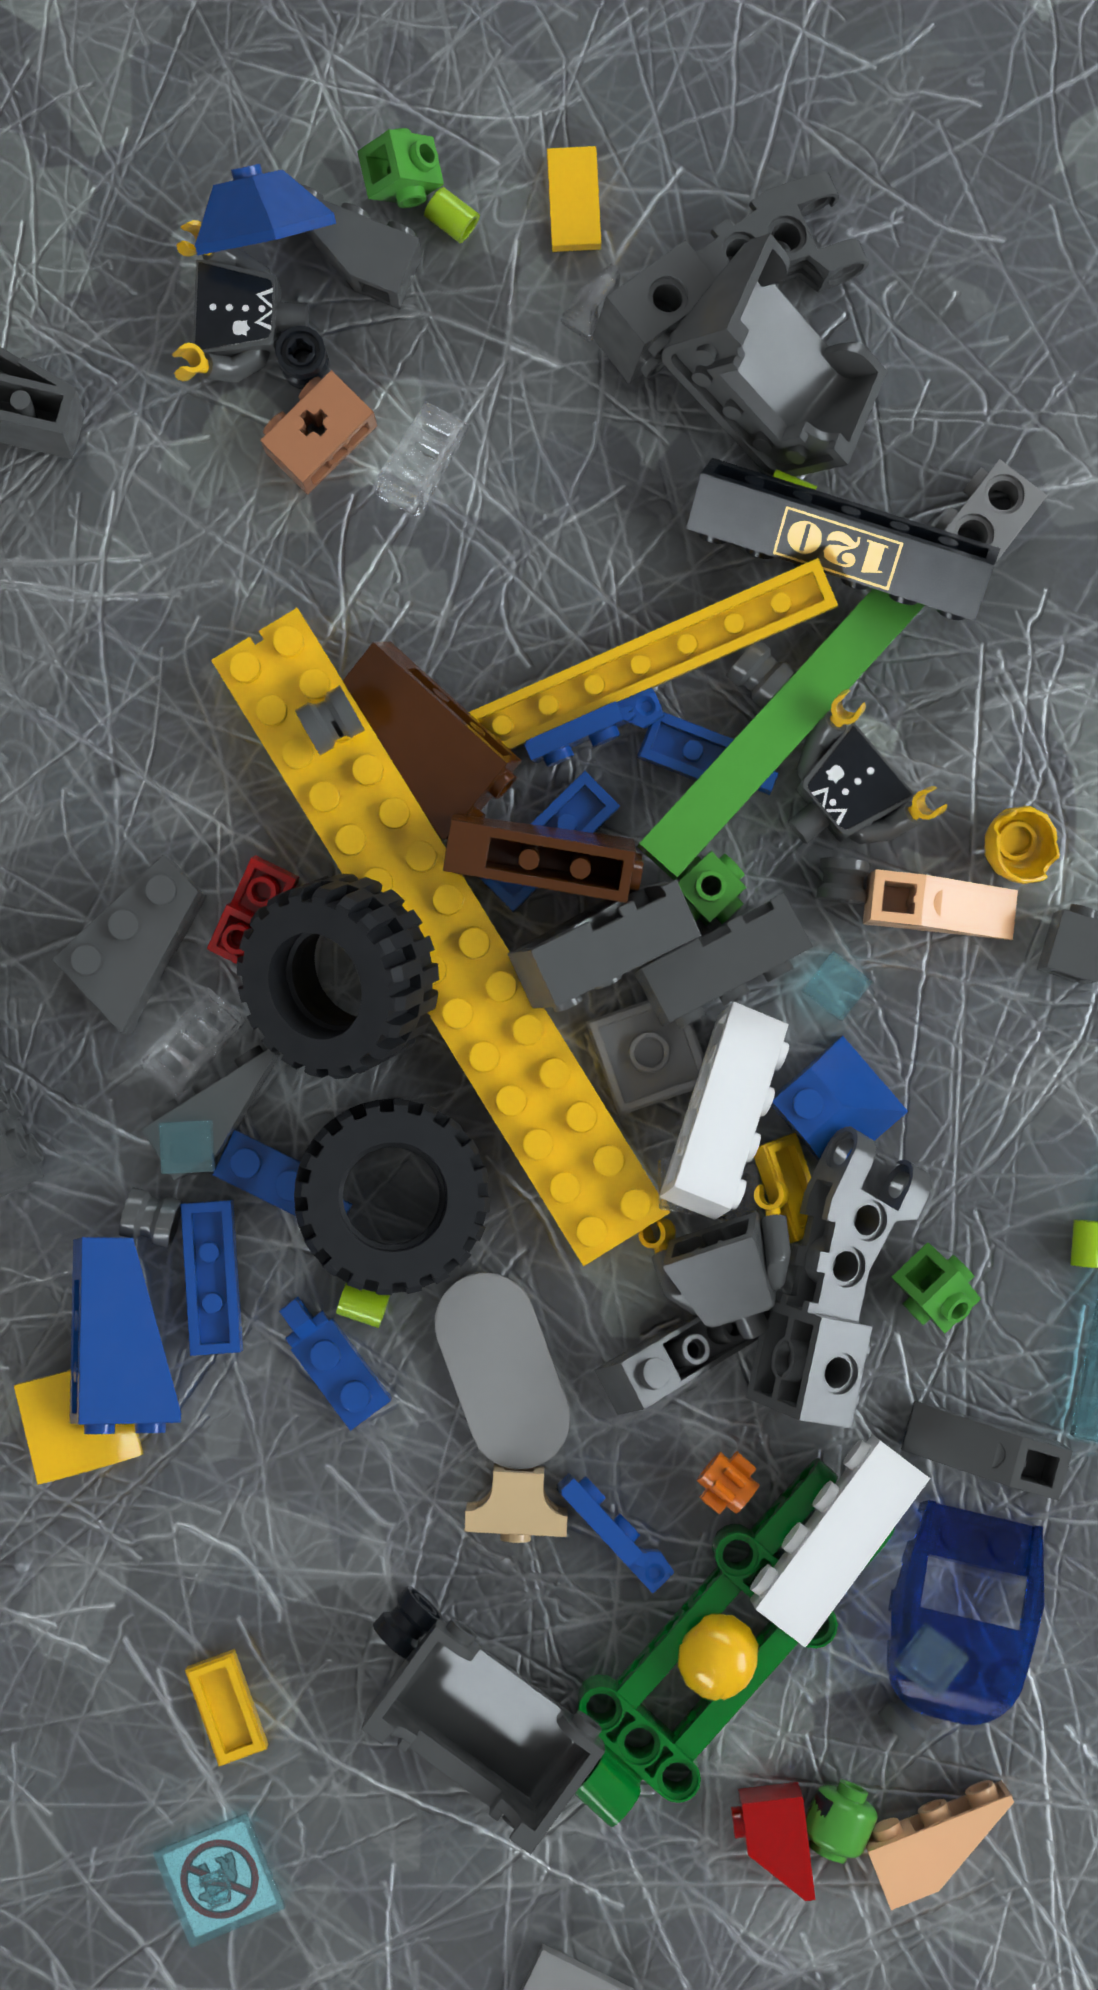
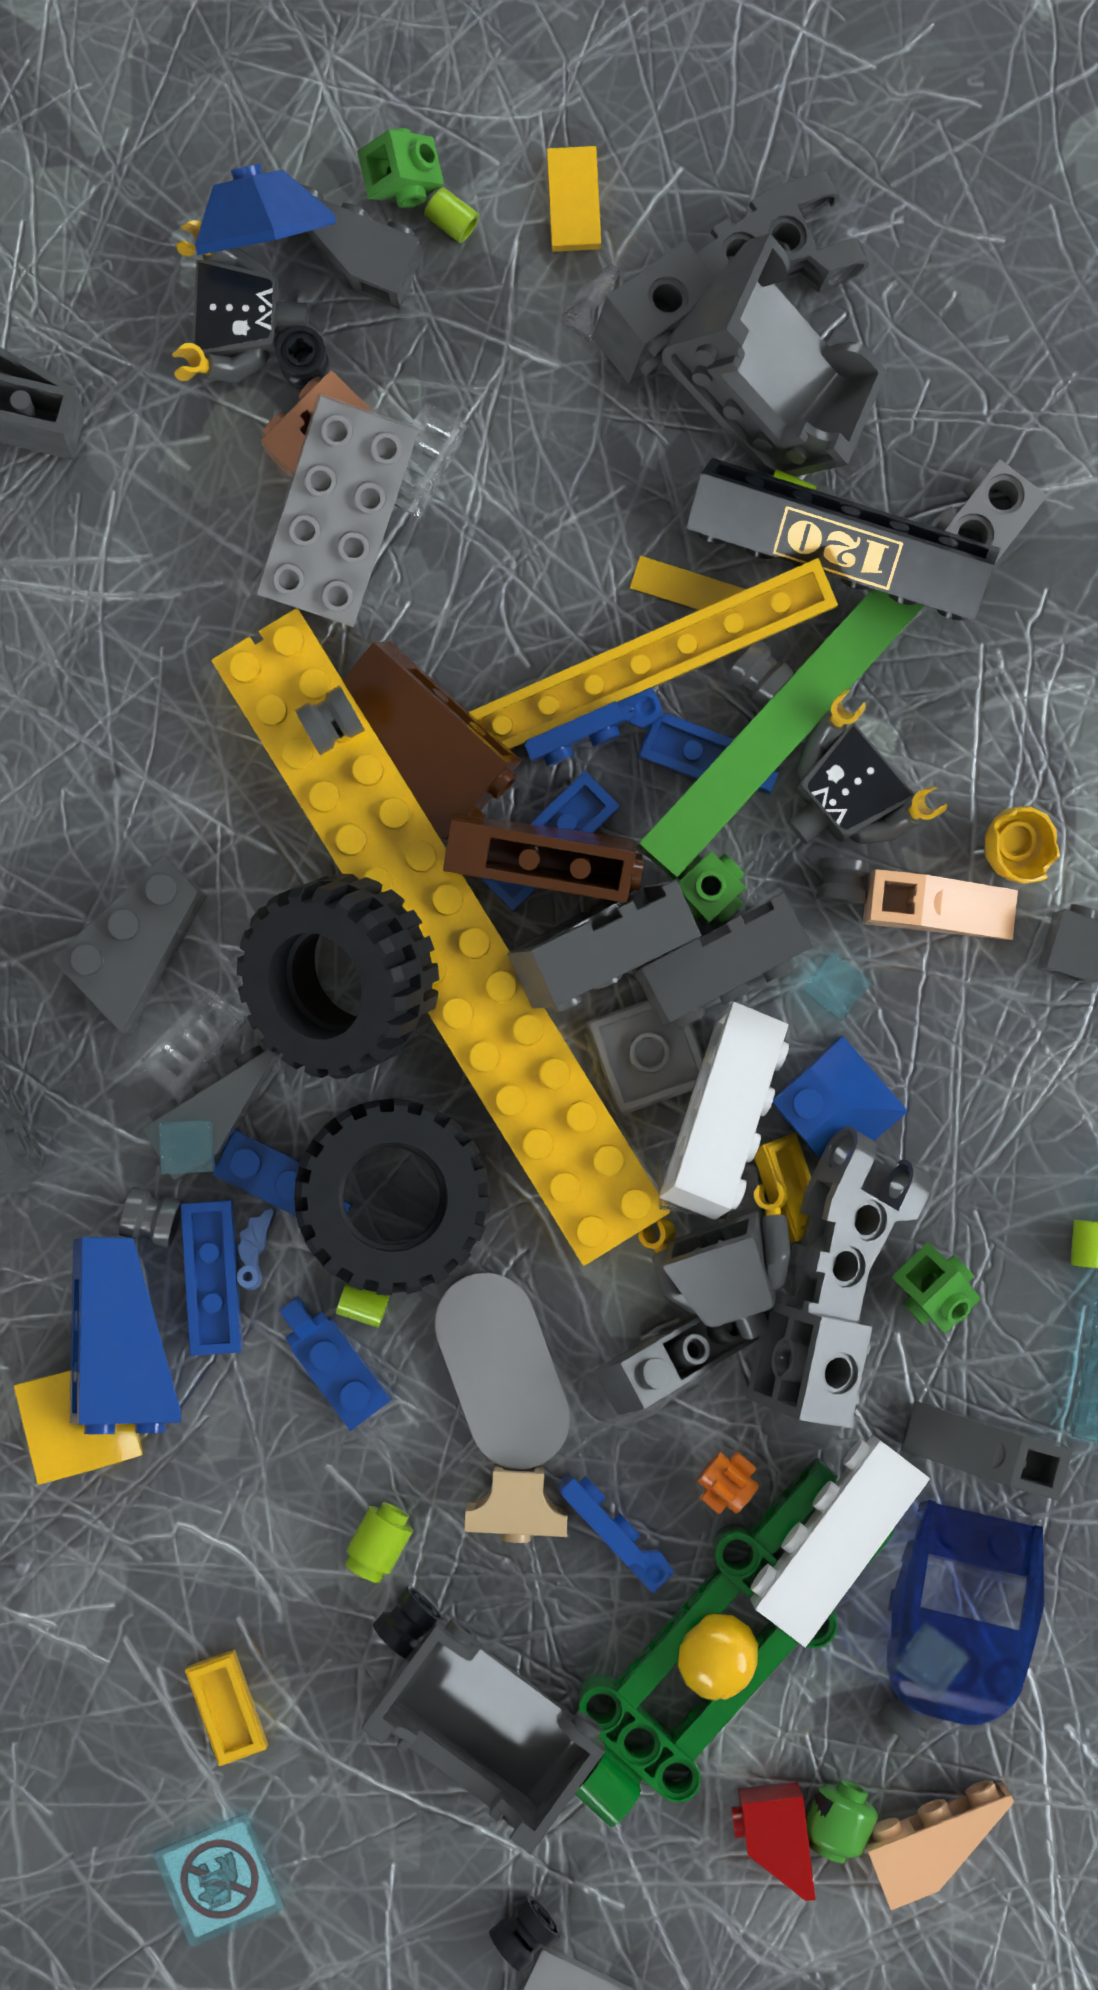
(250, 1248): none -> medium blue piece
(259, 884): red slope -> none
(336, 510): none -> light grey brick
(378, 1542): none -> lime brick
(524, 1933): none -> black wheel
(679, 584): none -> yellow sticker

